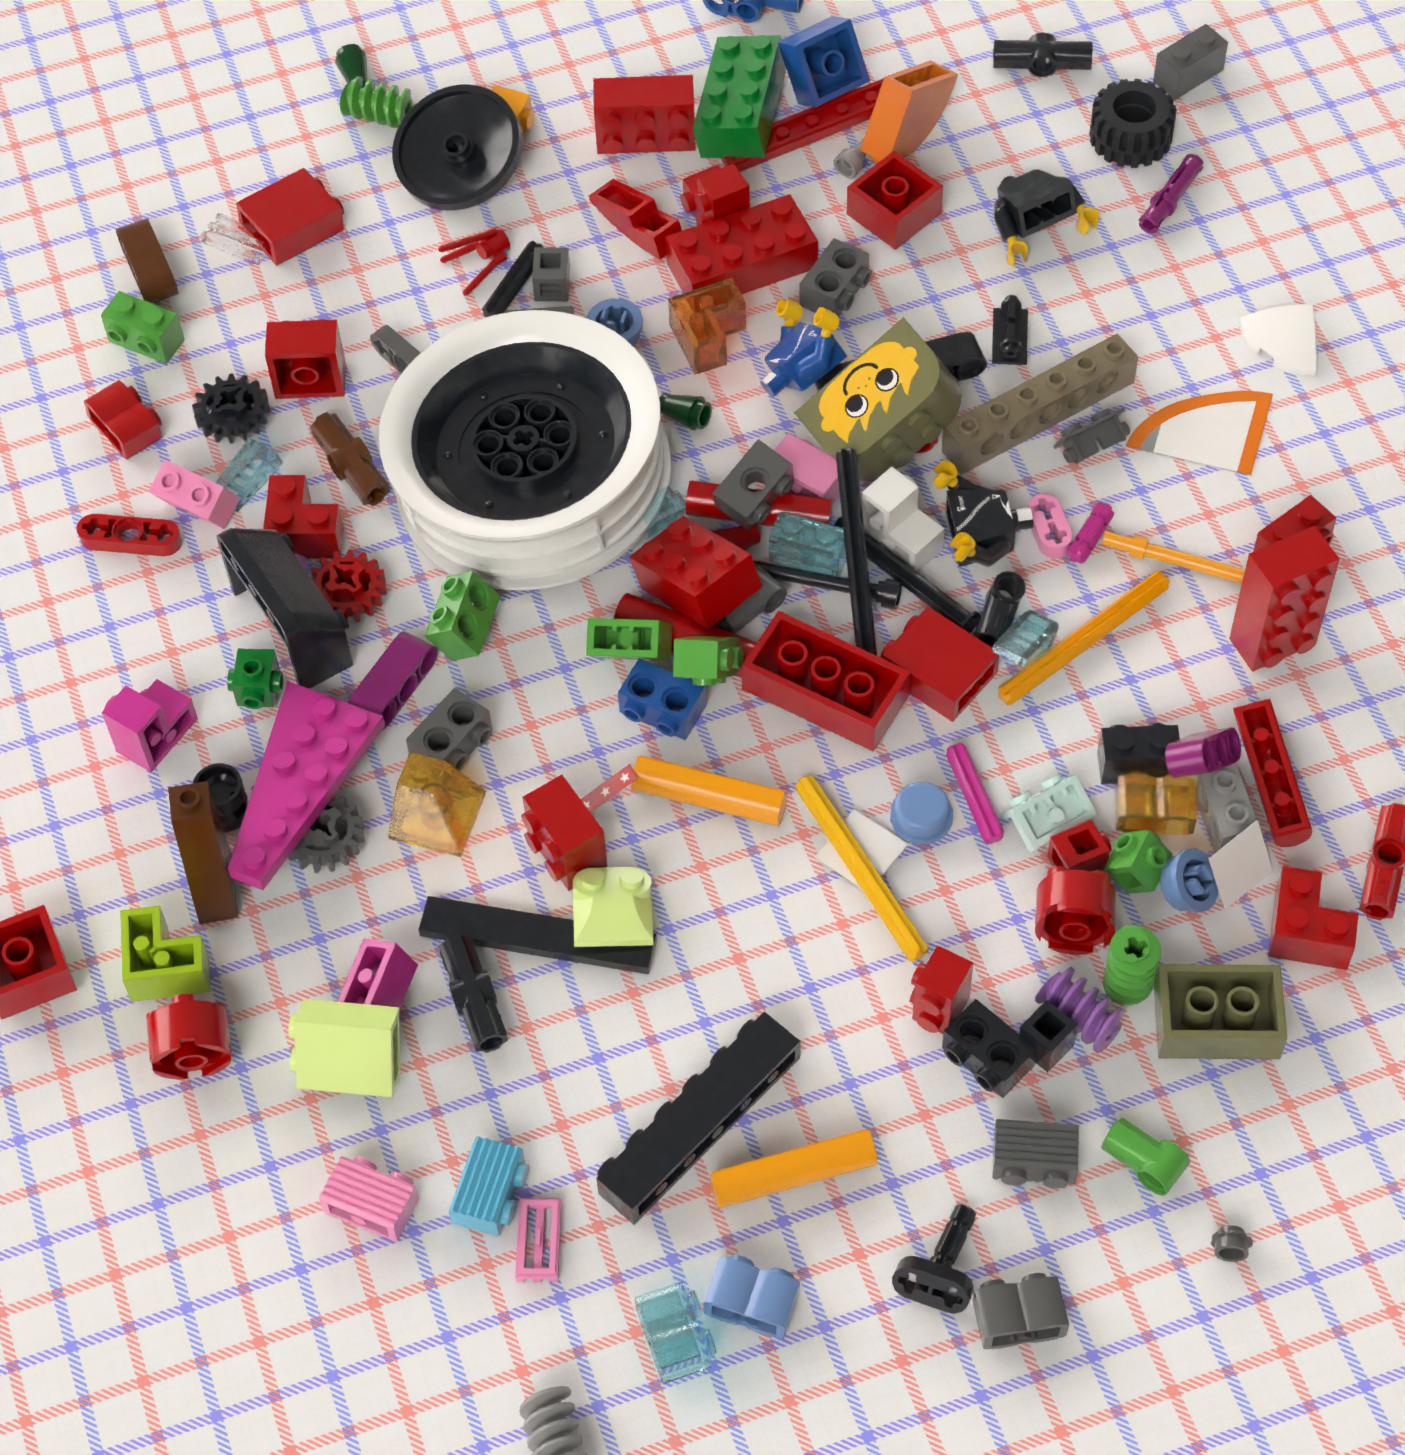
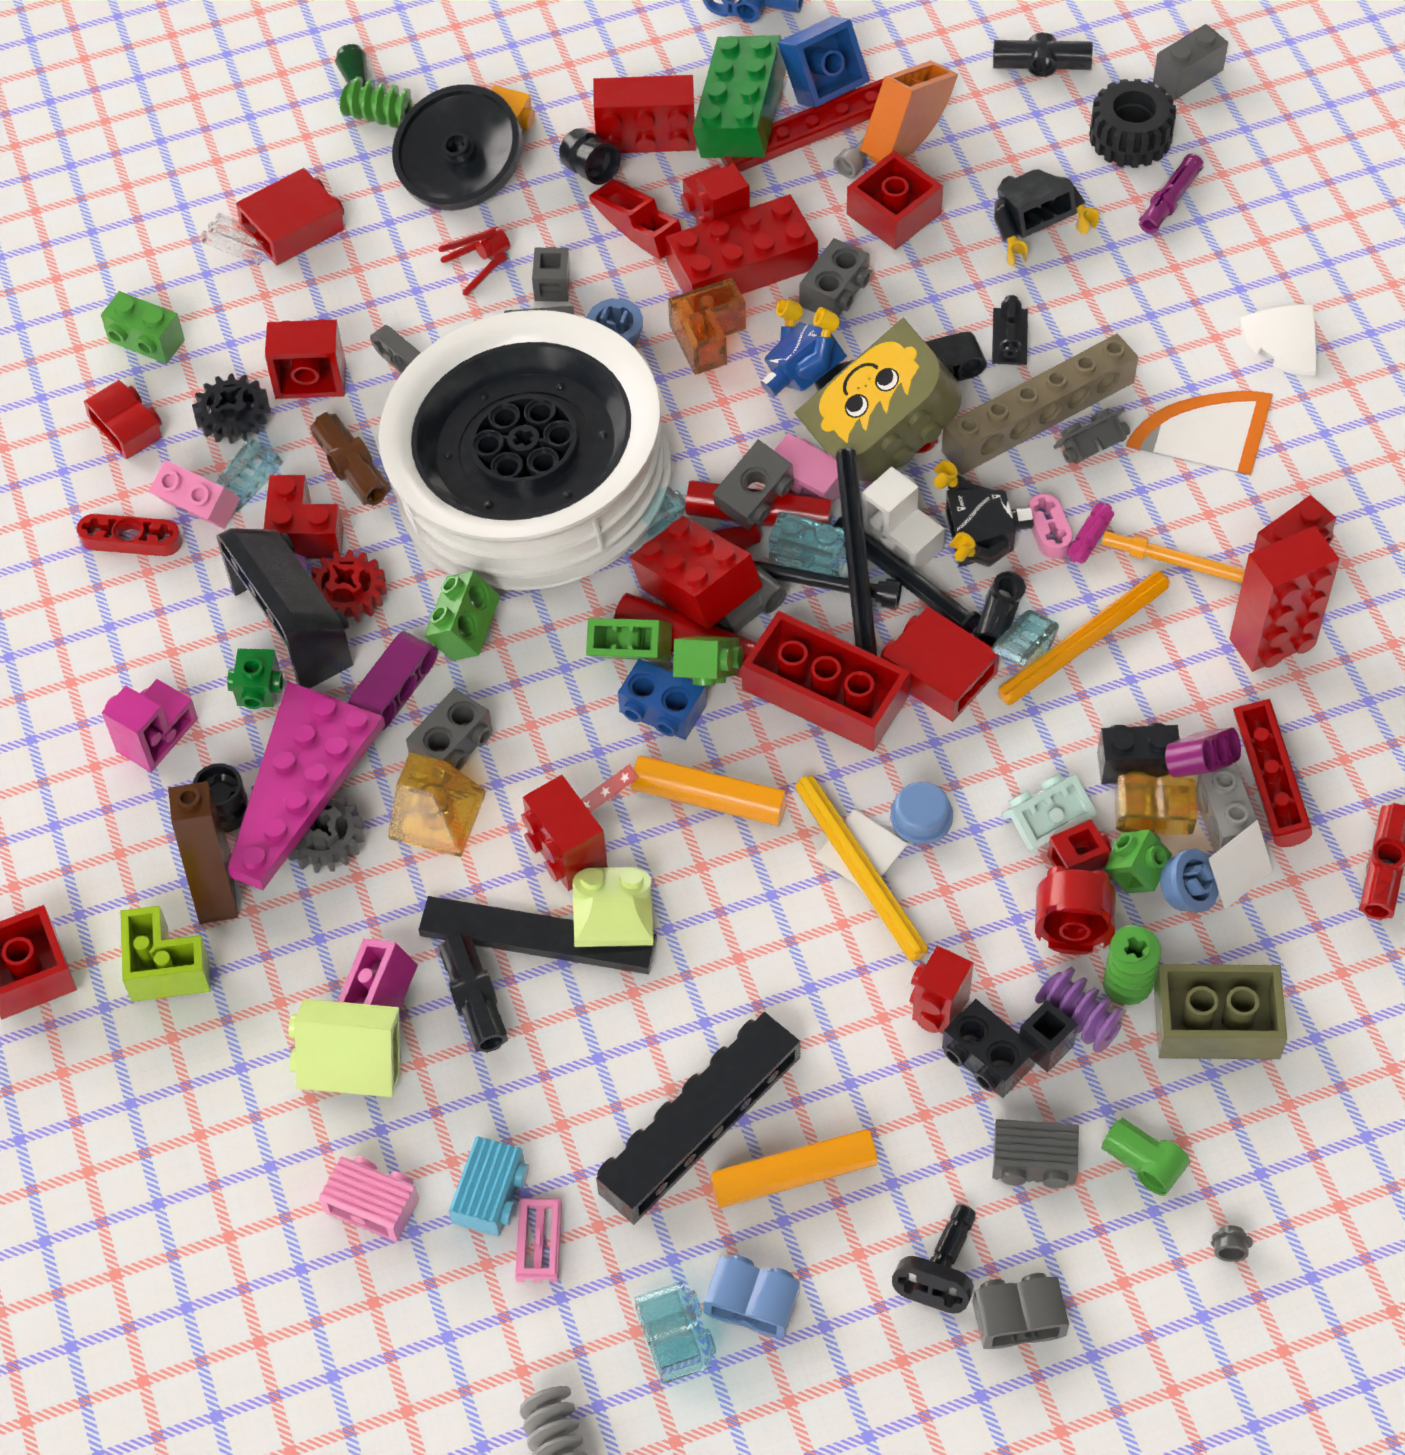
(147, 261): reddish brown beam -> none
(188, 1037): red brick -> none
(512, 282): black axle -> none
(589, 156): none -> black wheel
(687, 410): dark green cone -> none
(975, 793): dark pink axle -> none
(1306, 931): red brick -> none

